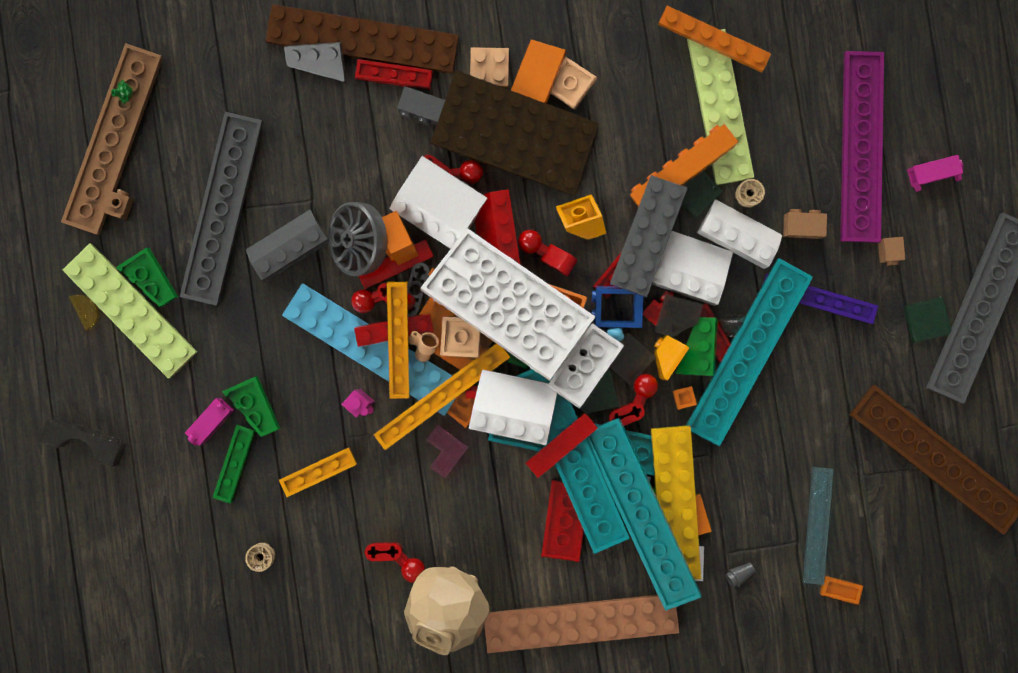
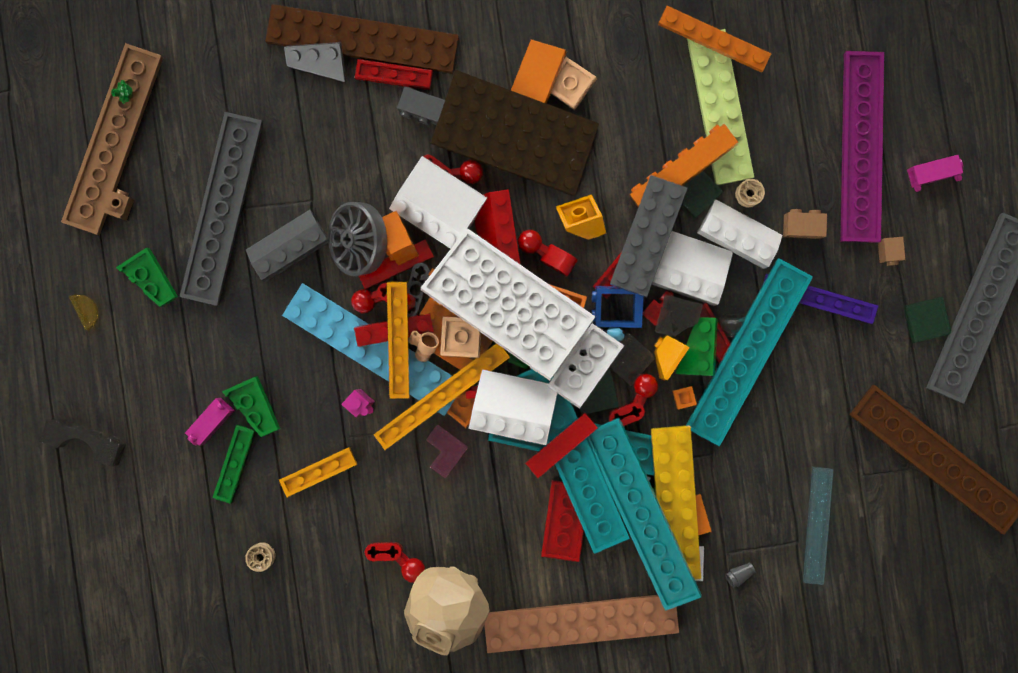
(130, 311): yellowish green plate -> none
(490, 65): light nougat plate -> none
(841, 590): orange tile -> none

